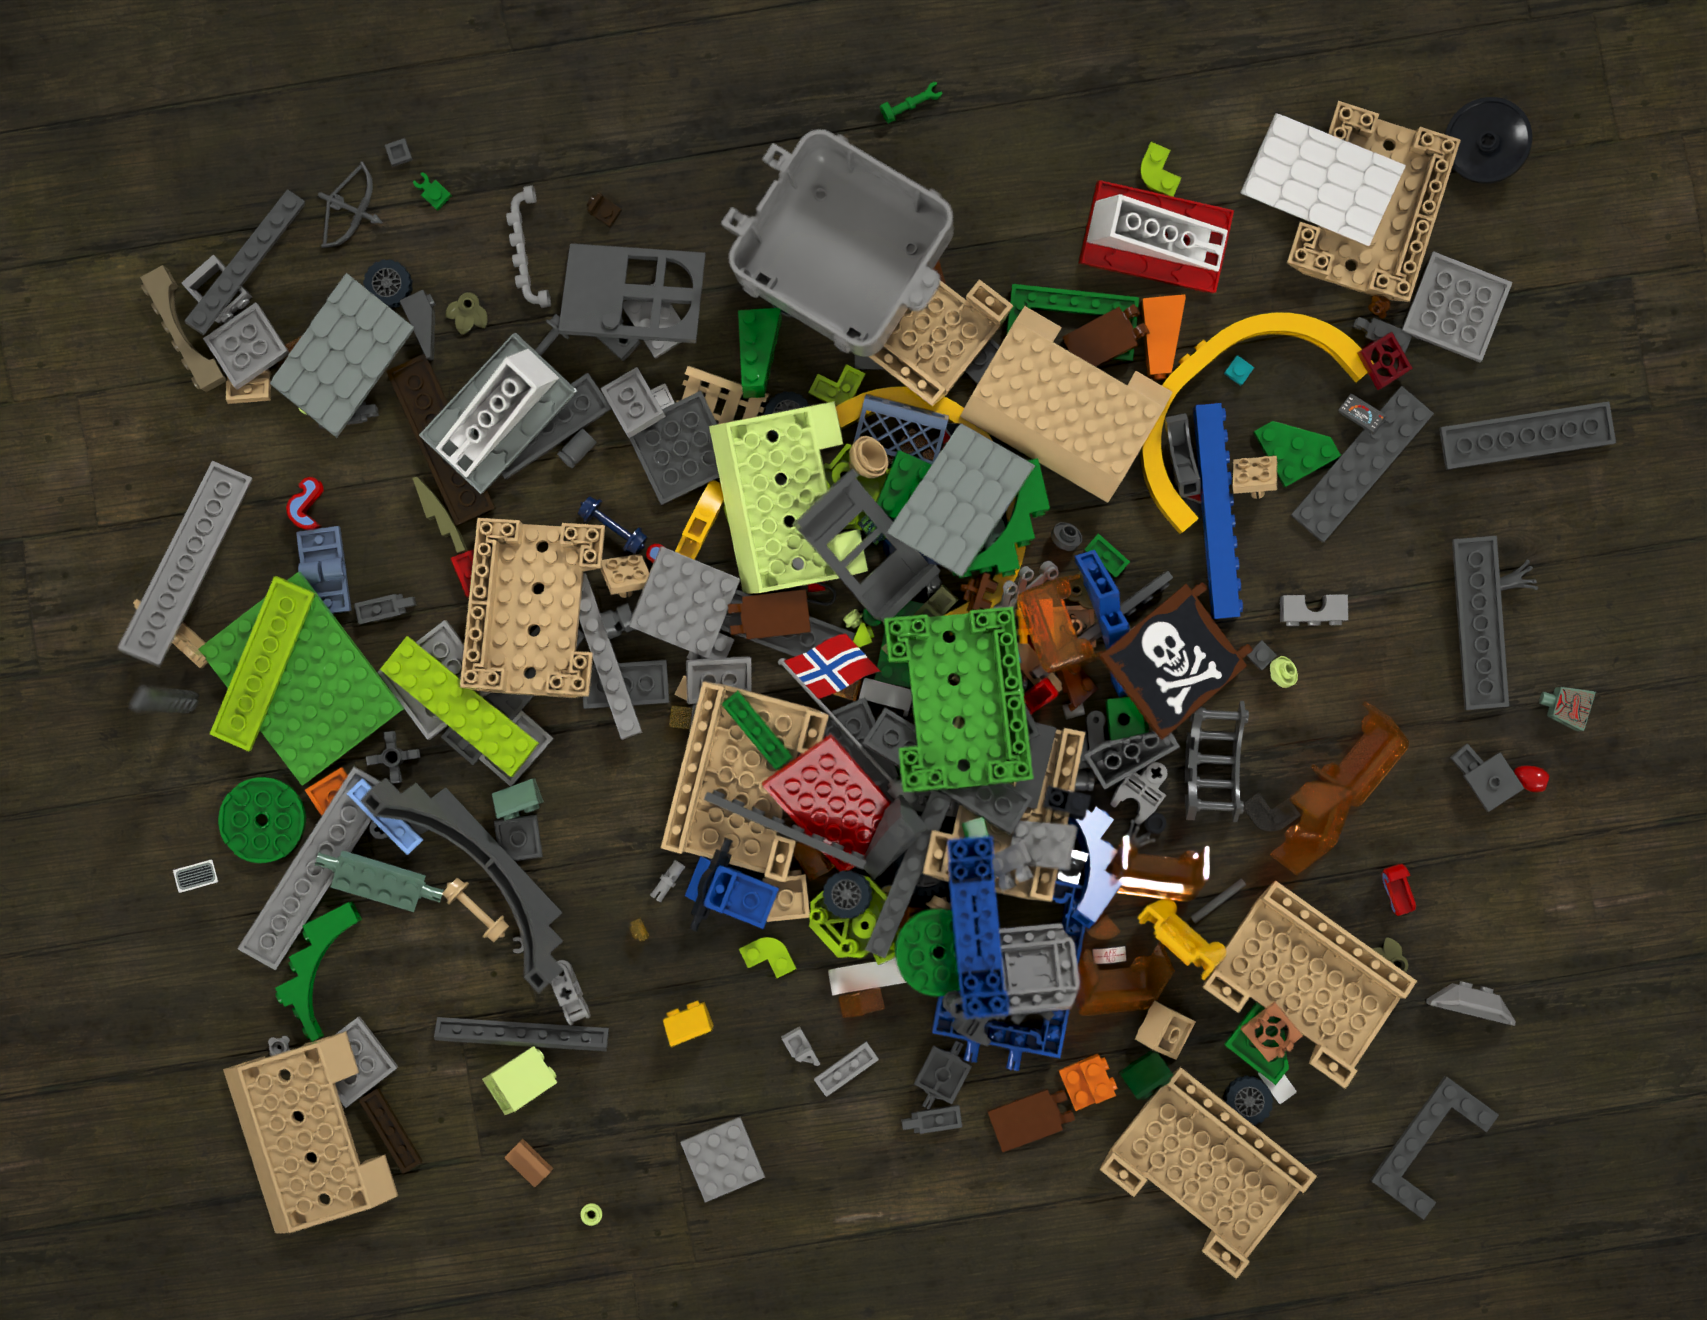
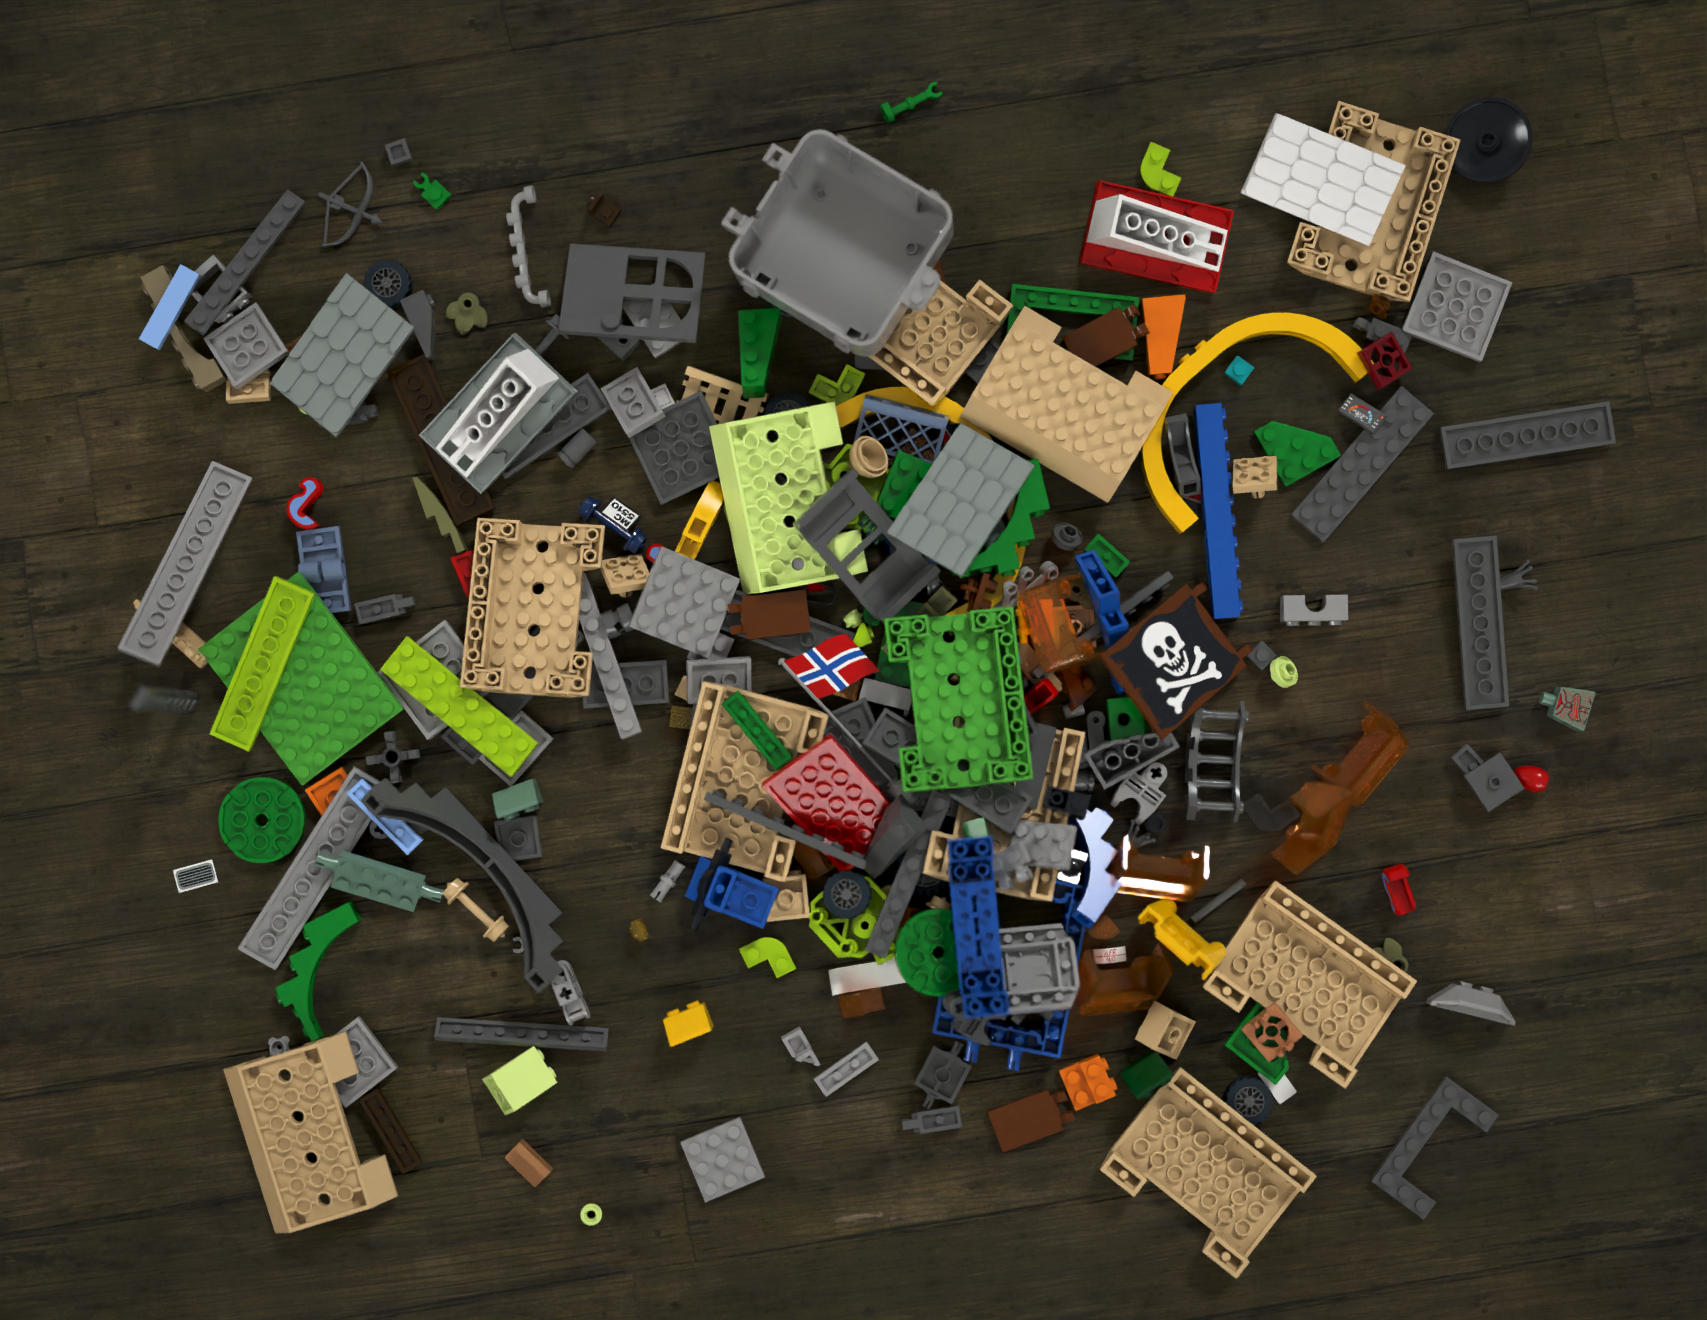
(170, 307): none -> light blue tile
(620, 514): none -> sticker

